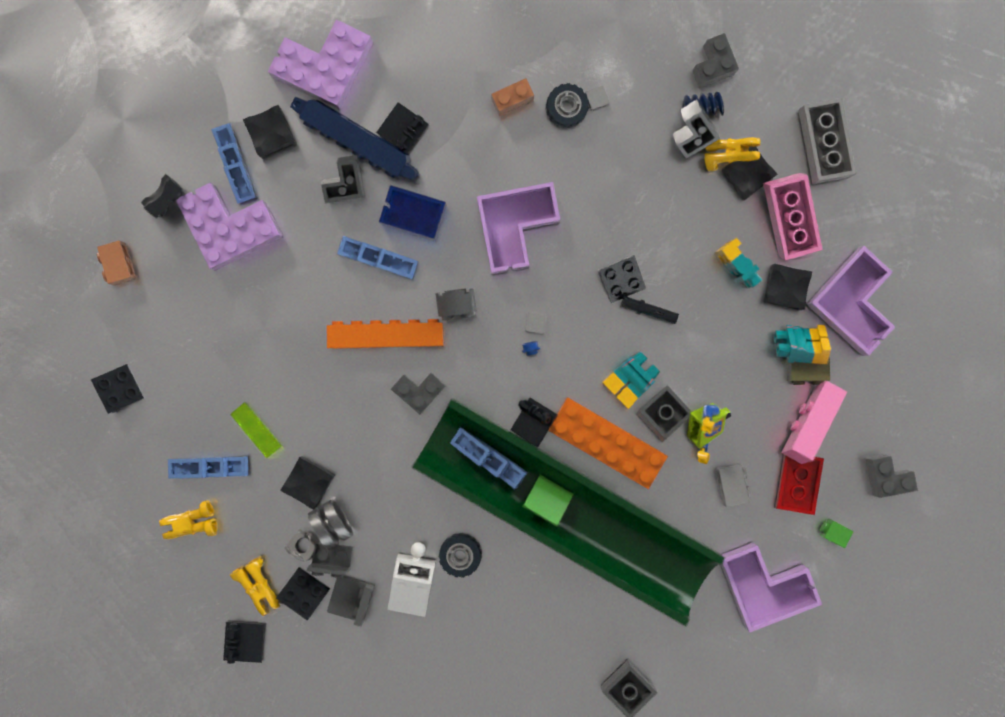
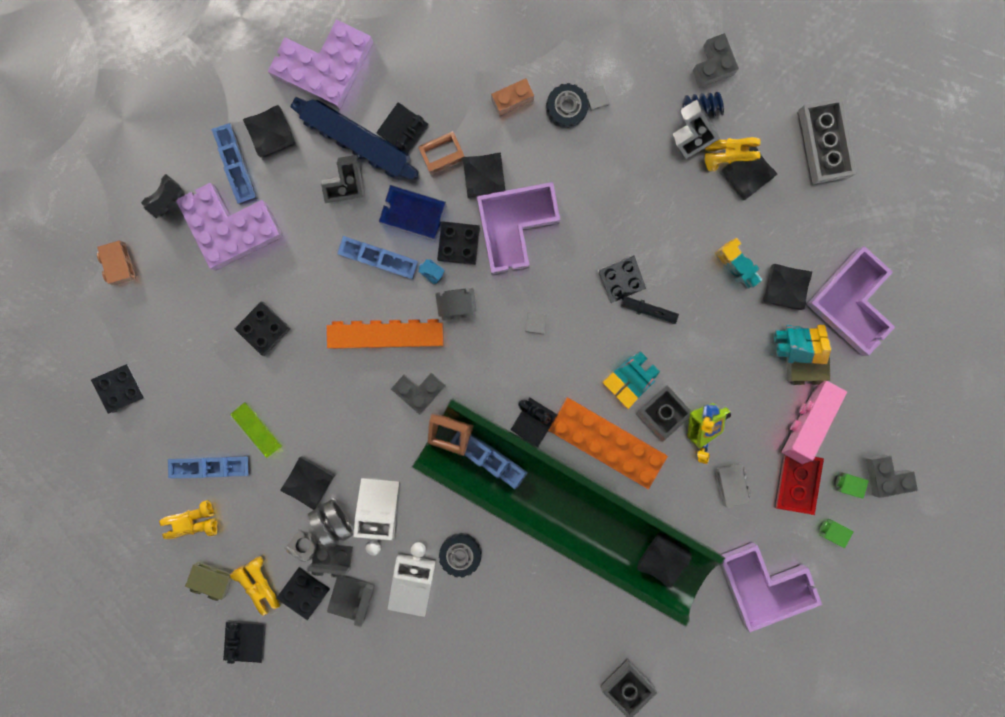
(208, 581): none -> olive brick
(262, 328): none -> black brick
(376, 507): none -> white slope
(431, 271): none -> dark azure piece
(446, 161): none -> nougat tile
(458, 242): none -> black brick
(464, 428): none -> nougat tile
(483, 174): none -> black brick
(530, 348): blue plate -> none
(548, 500): bright green piece -> none
(664, 560): none -> black brick
(793, 216): bright pink brick -> none
(851, 485): none -> bright green brick

